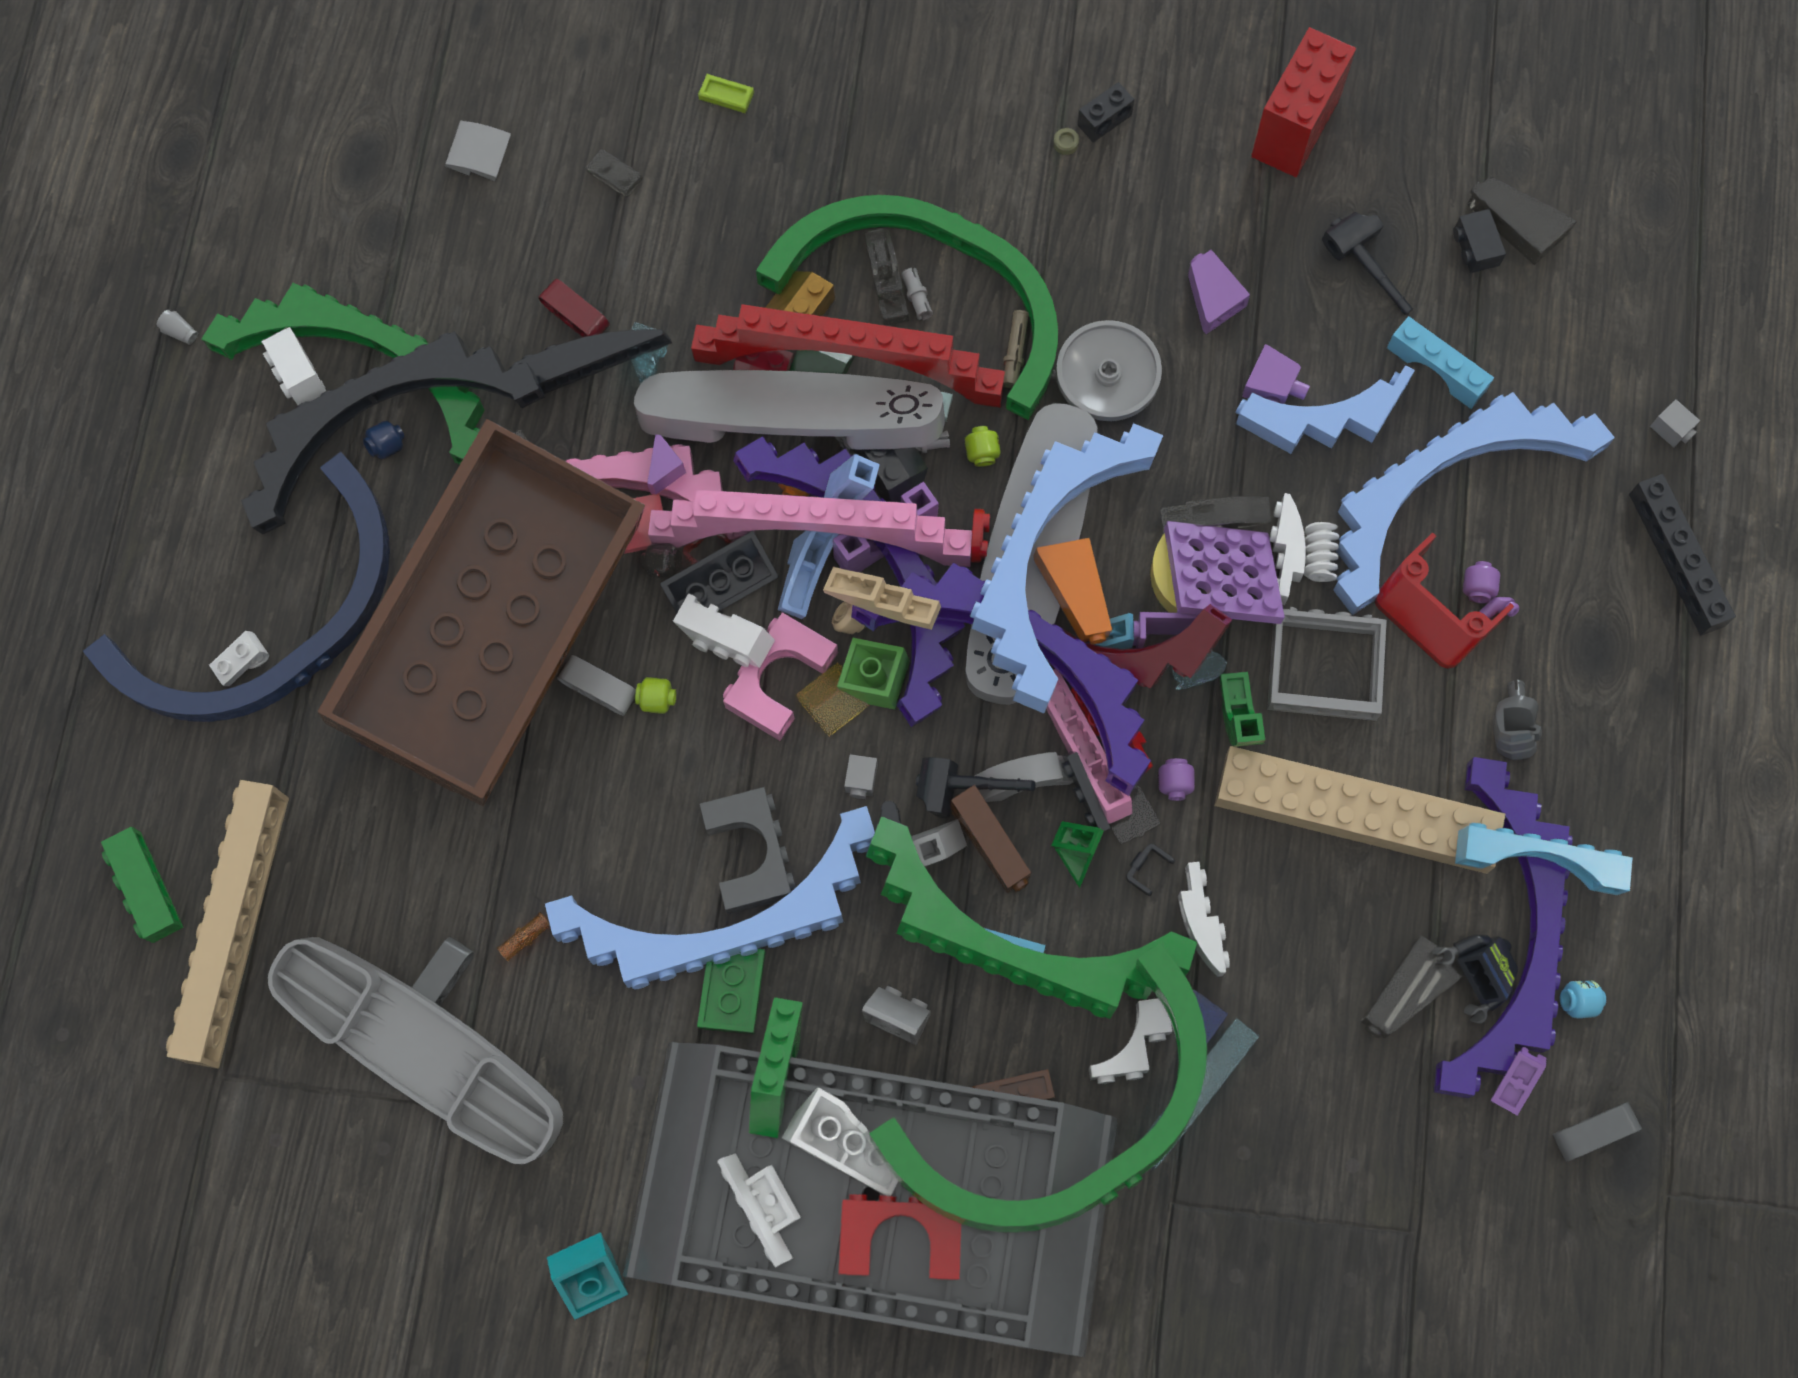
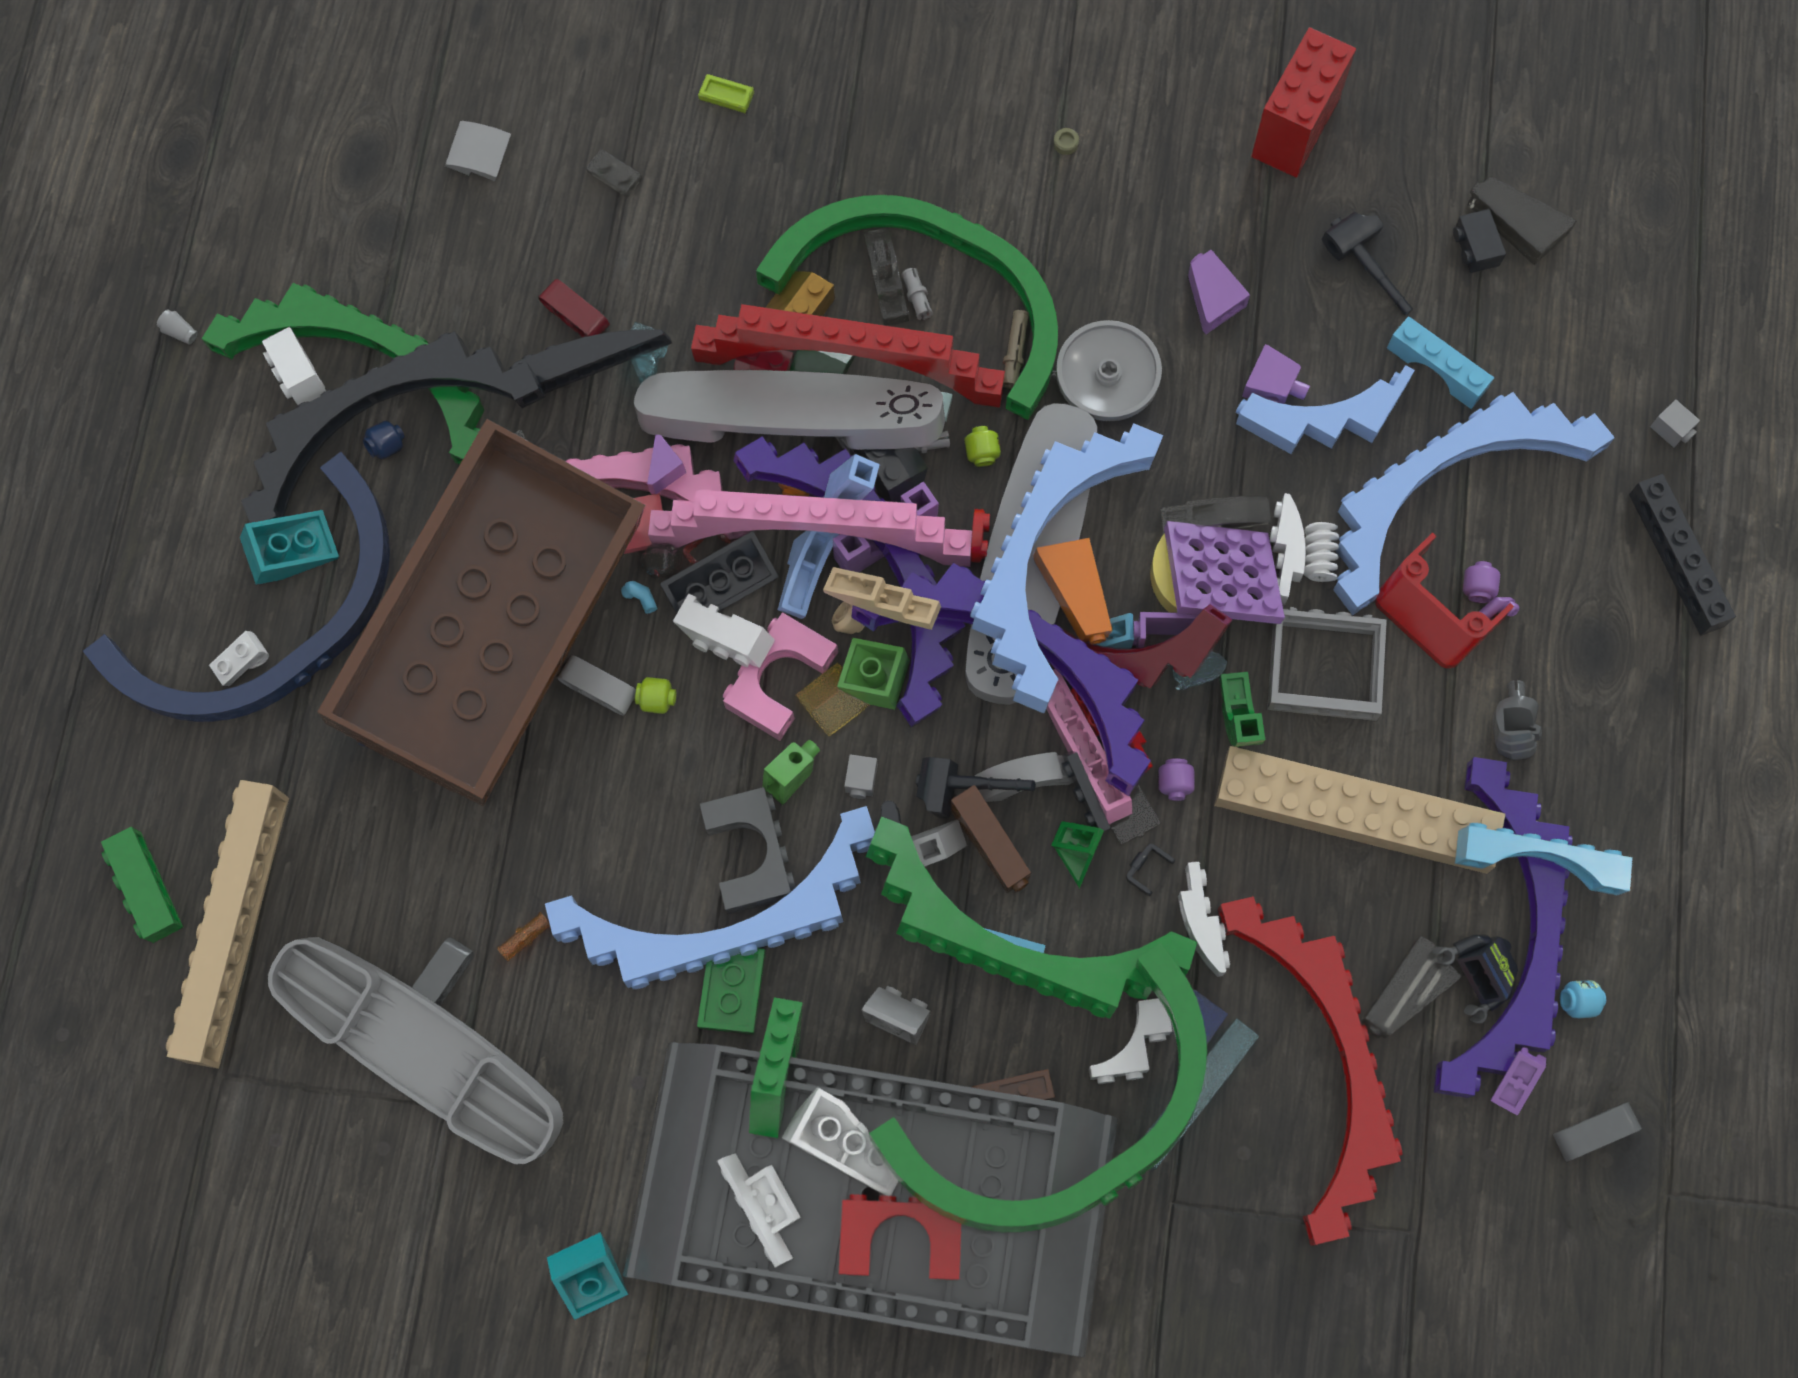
(287, 545): none -> teal slope
(641, 592): none -> medium azure arm
(789, 770): none -> bright green torso
(1105, 112): black brick -> none
(1368, 1131): none -> red arch

